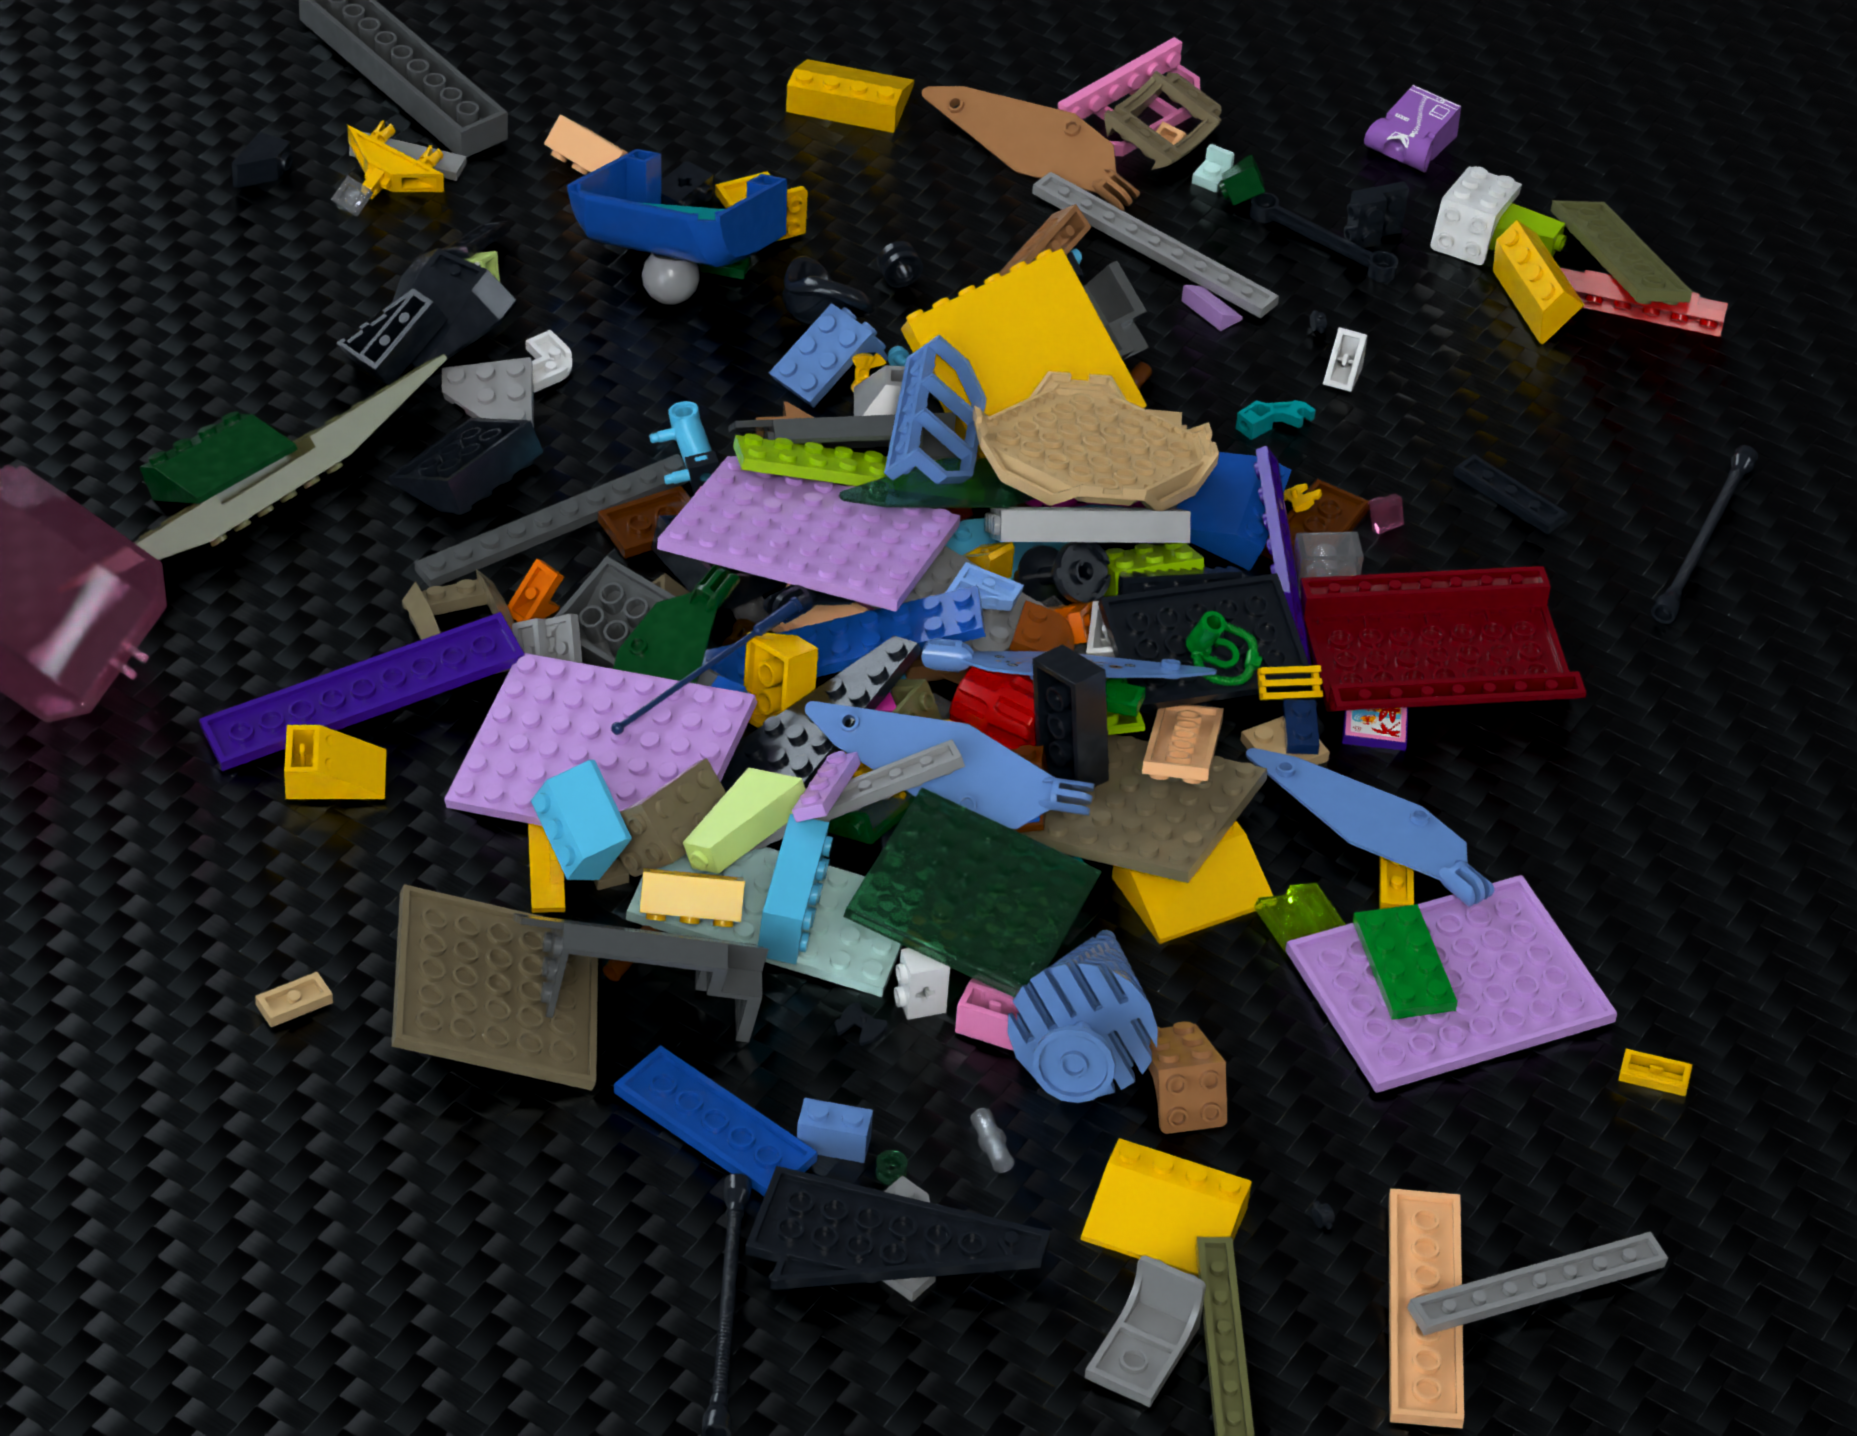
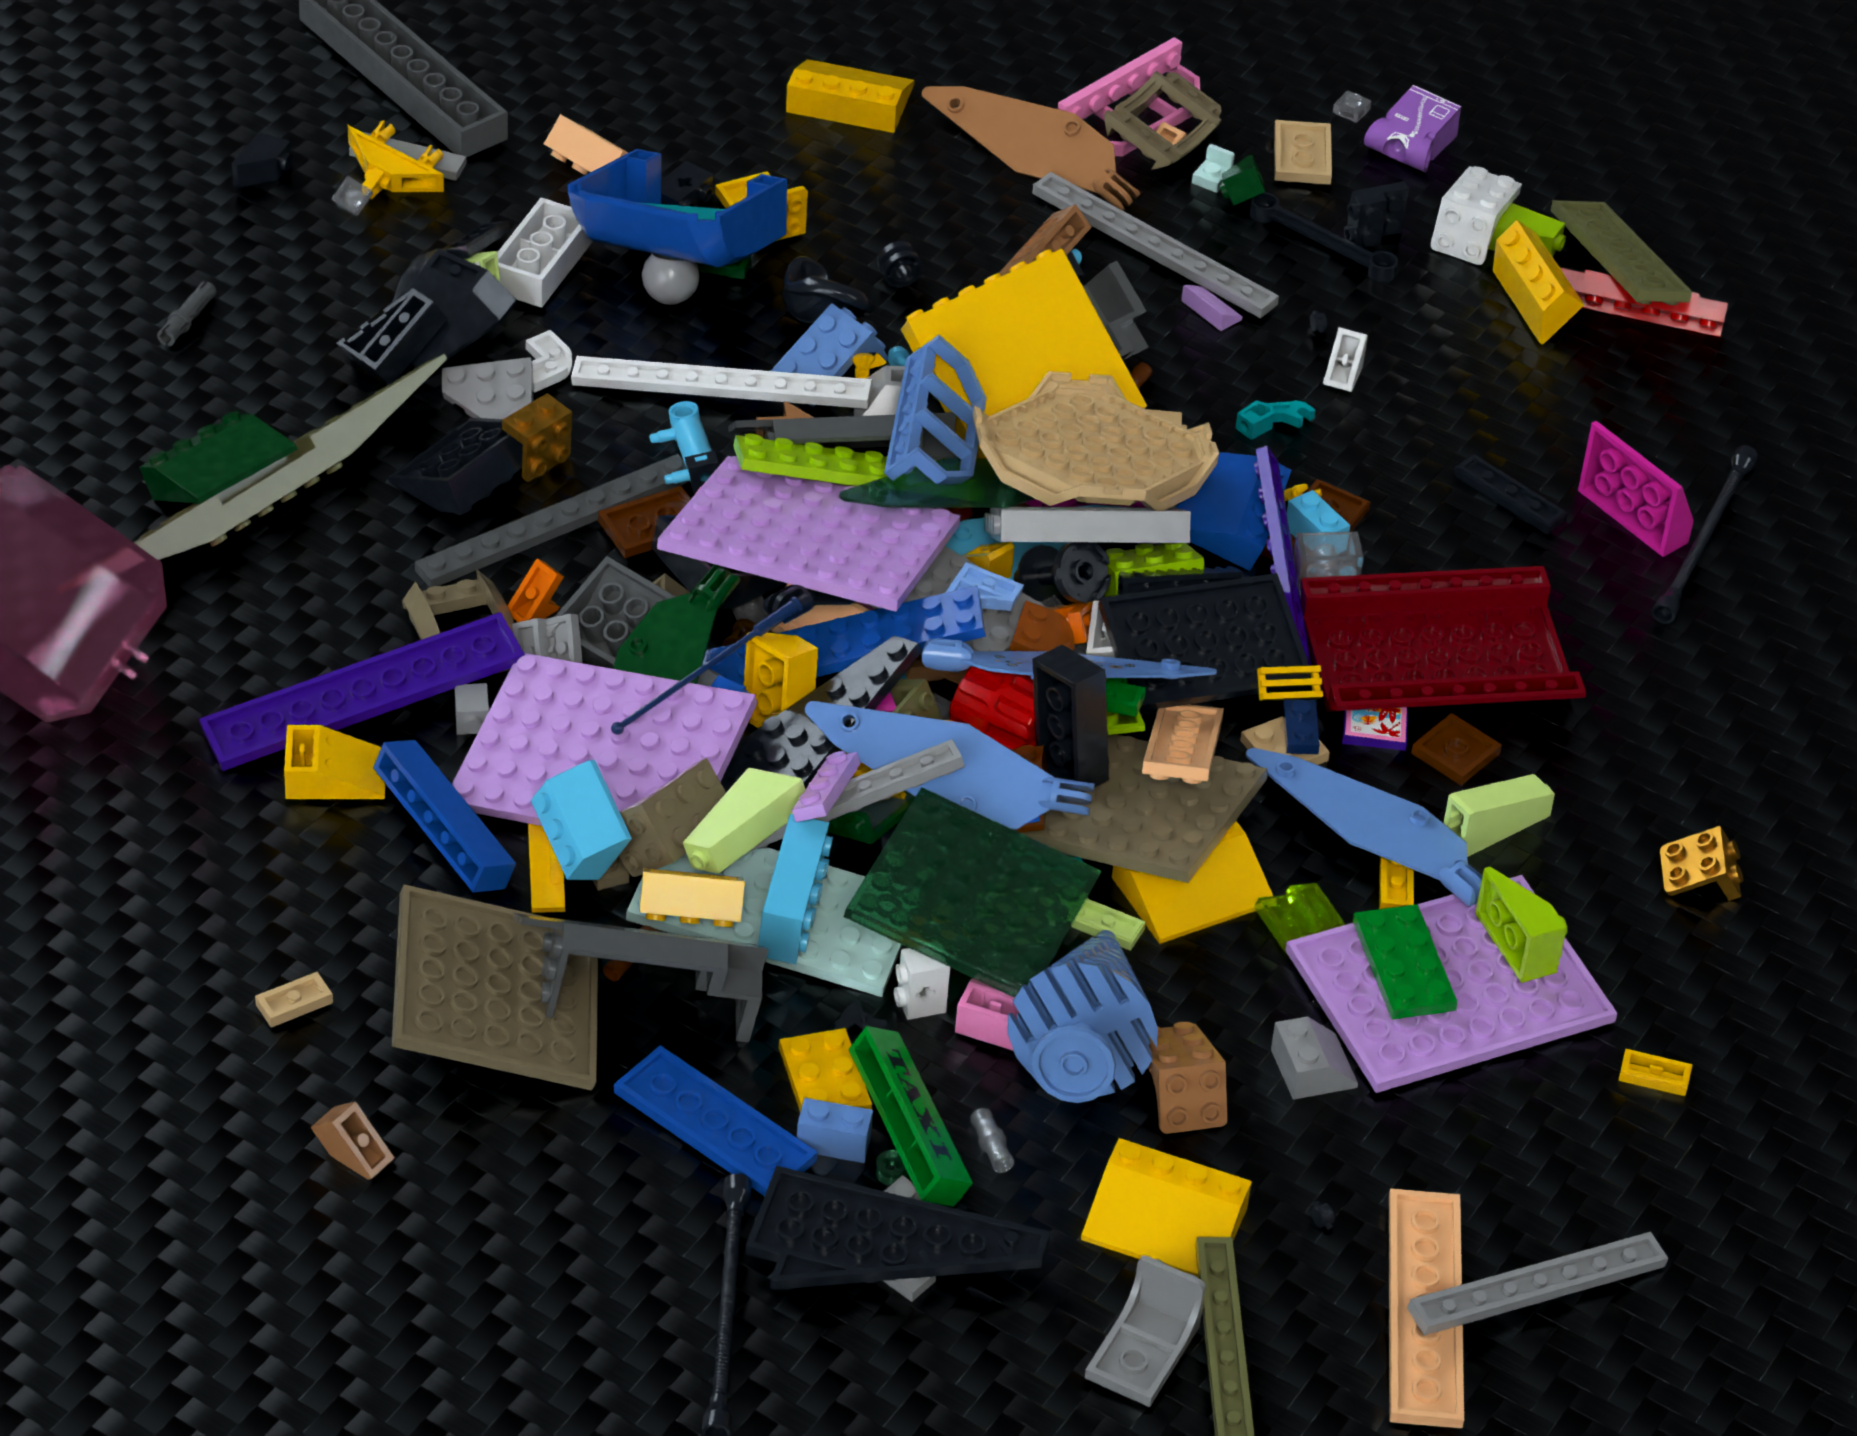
(181, 319): none -> dark grey pin
(352, 1140): none -> medium nougat slope
(444, 816): none -> blue brick
(470, 707): none -> light grey brick
(541, 252): none -> white brick
(545, 433): none -> pearl gold bracket
(722, 382): none -> white plate
(824, 1069): none -> yellow plate
(910, 1116): none -> green brick
(1098, 917): none -> yellowish green tile
(1207, 634): green piece -> none
(1302, 152): none -> tan plate
(1310, 1058): none -> light grey slope
(1313, 515): none -> medium azure brick
(1352, 106): none -> clear plate
(1386, 513): clear pink tile -> none
(1456, 749): none -> reddish brown tile
(1497, 810): none -> yellowish green slope
(1521, 926): none -> lime slope
(1635, 492): none -> dark pink slope
(1701, 861): none -> pearl gold bracket

